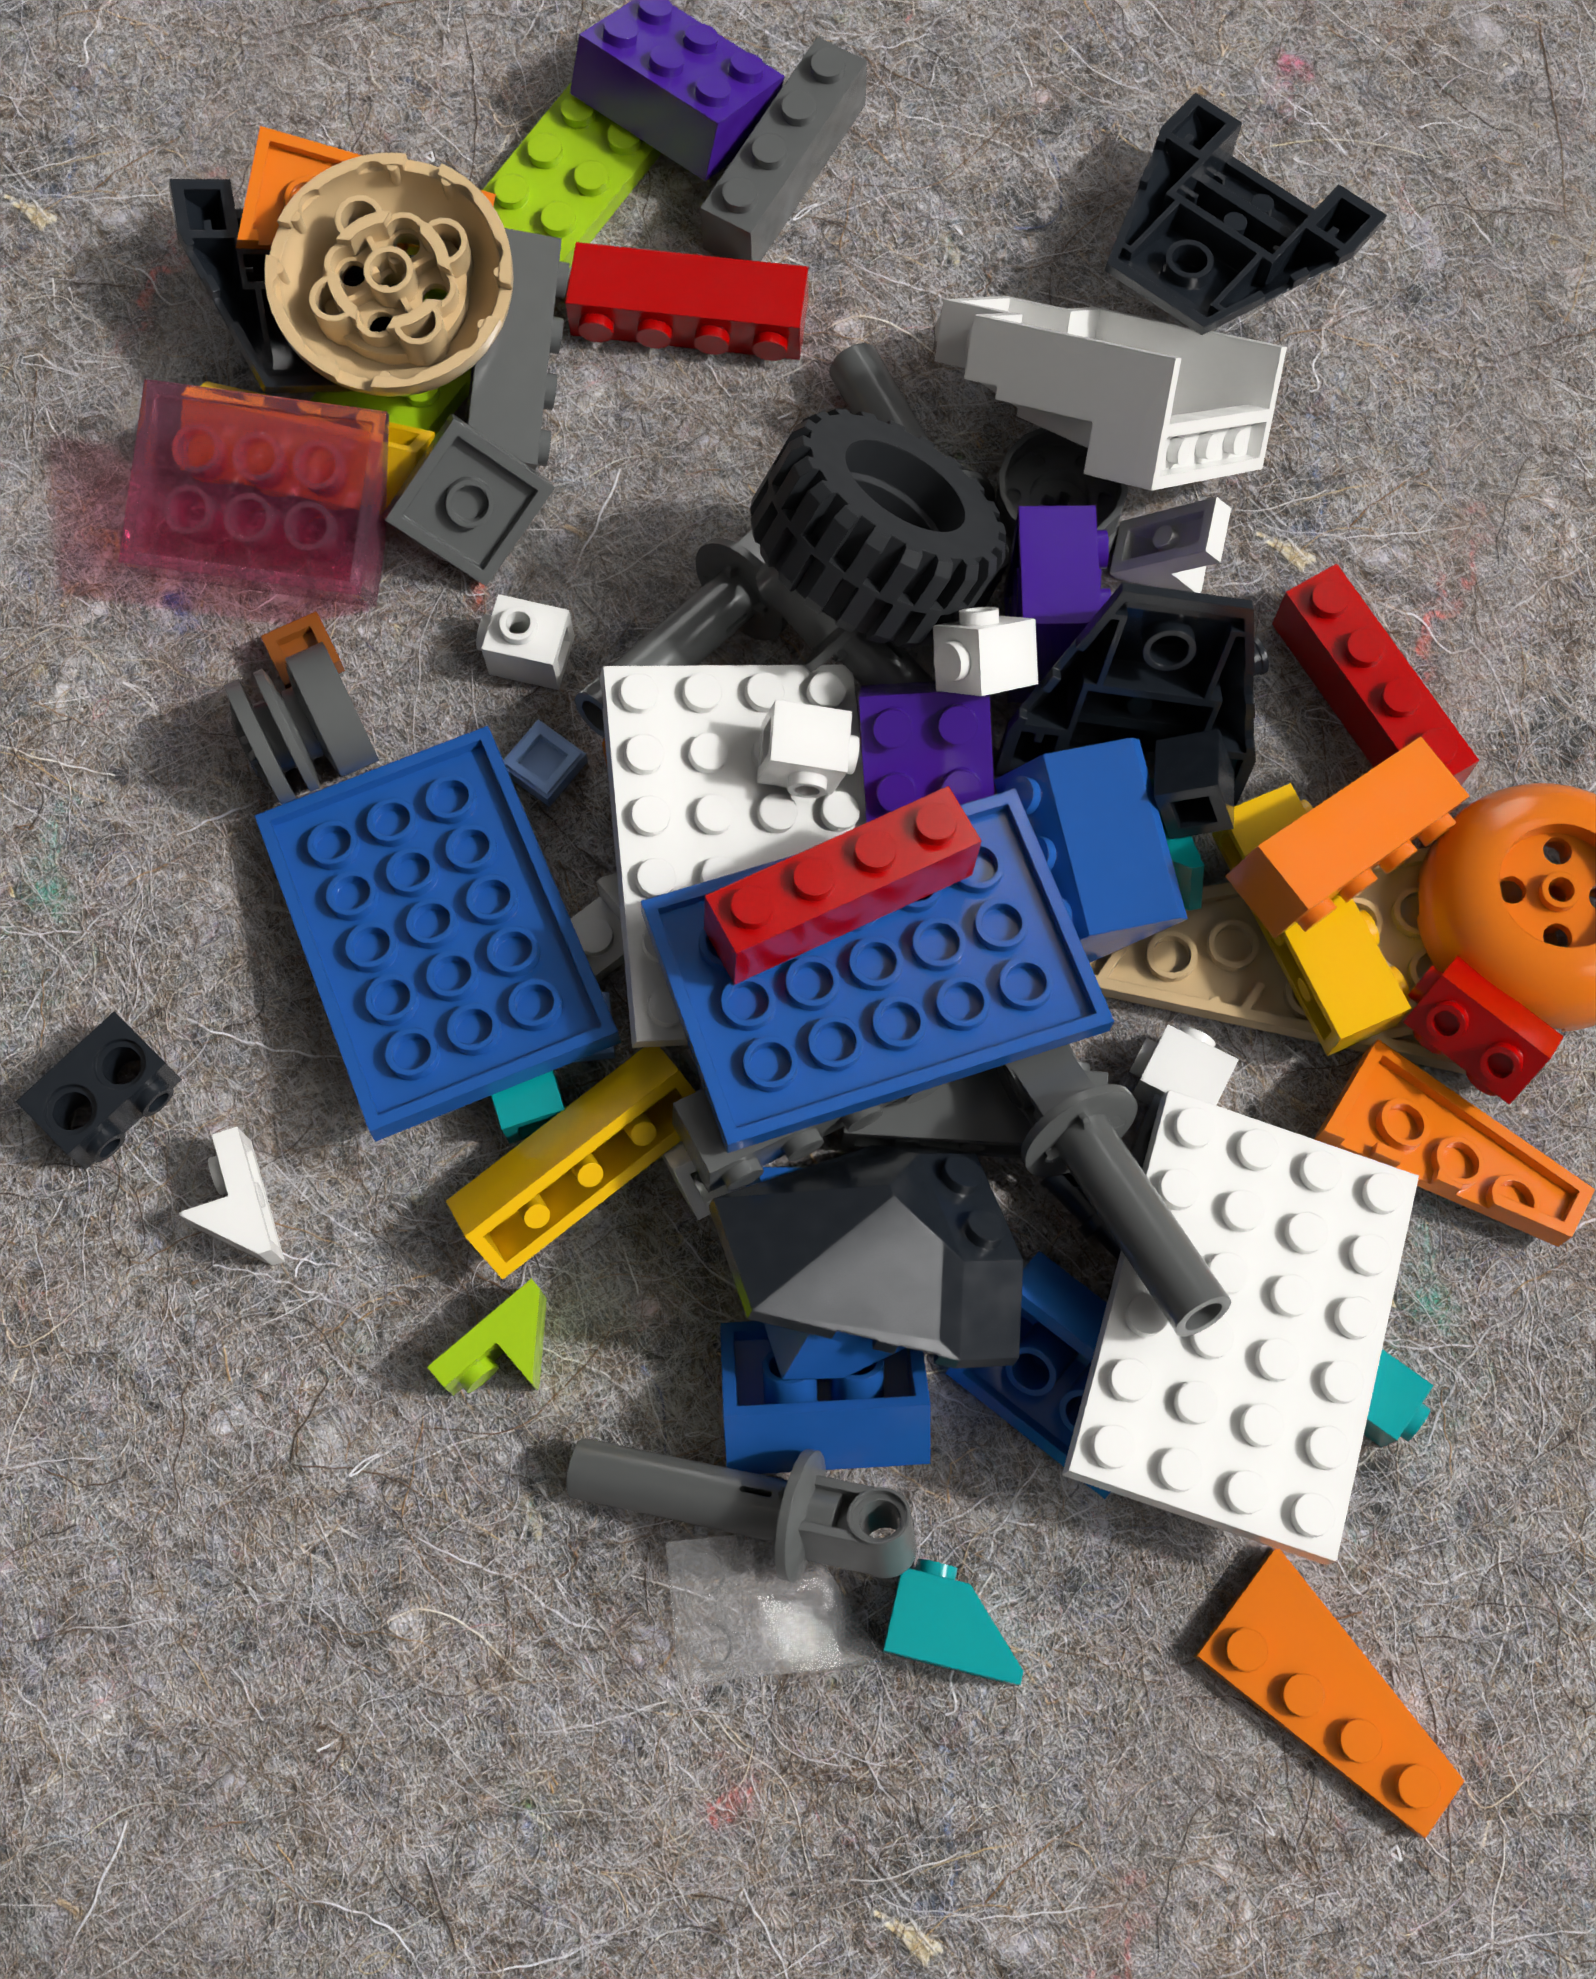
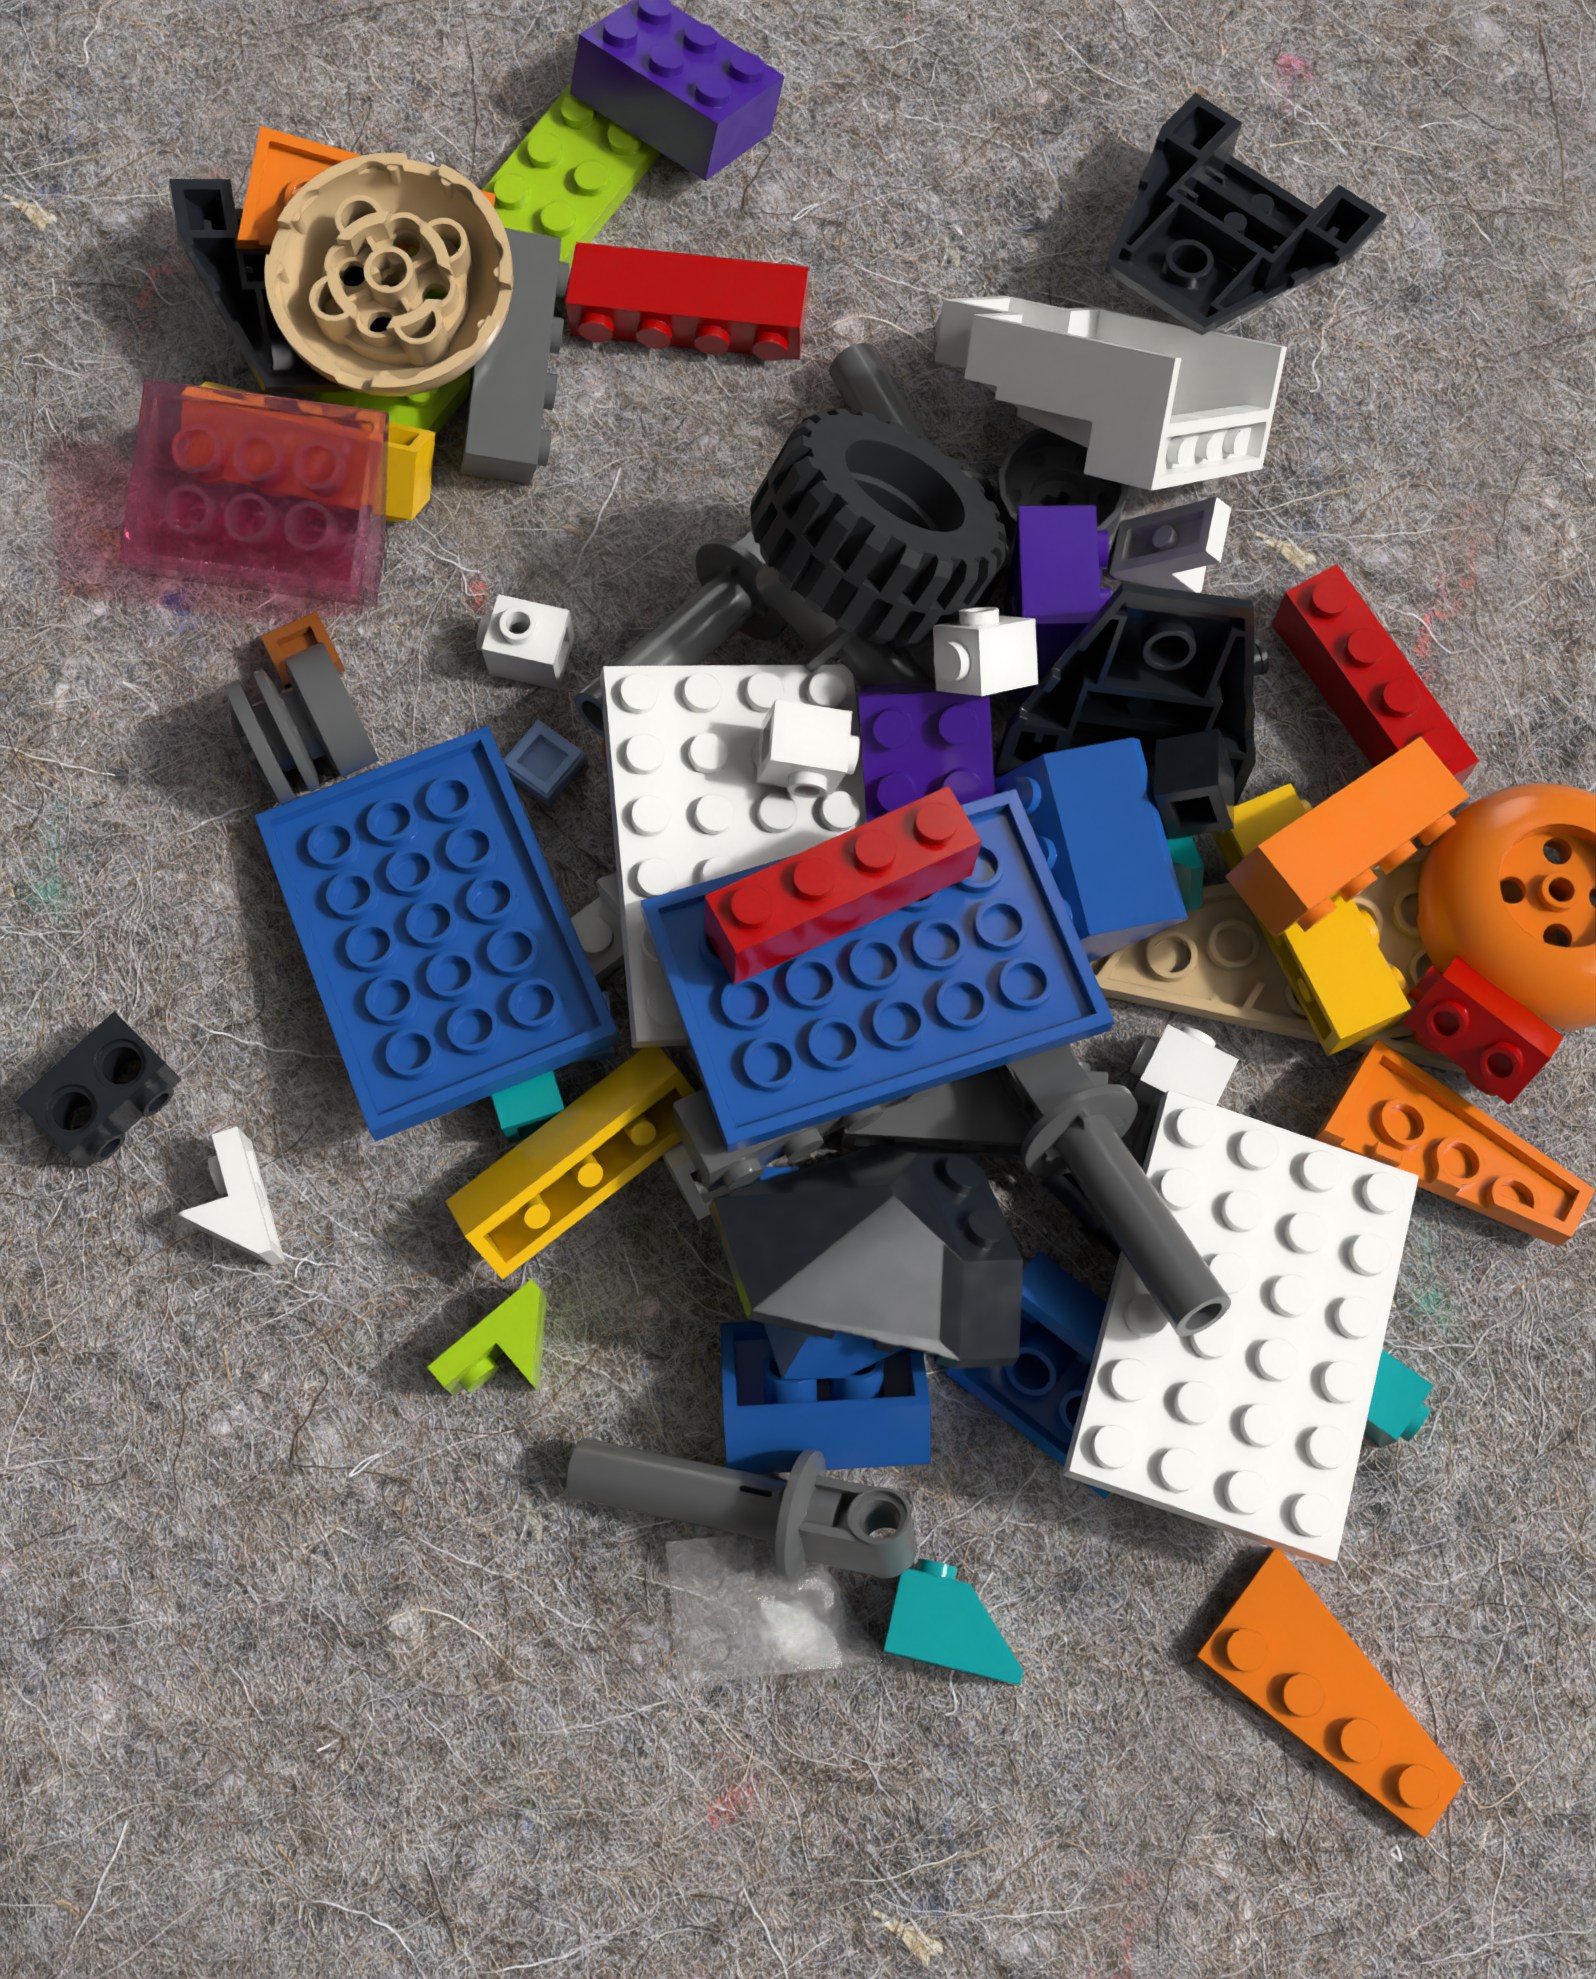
(468, 500): dark grey plate -> none
(784, 153): dark grey brick -> none

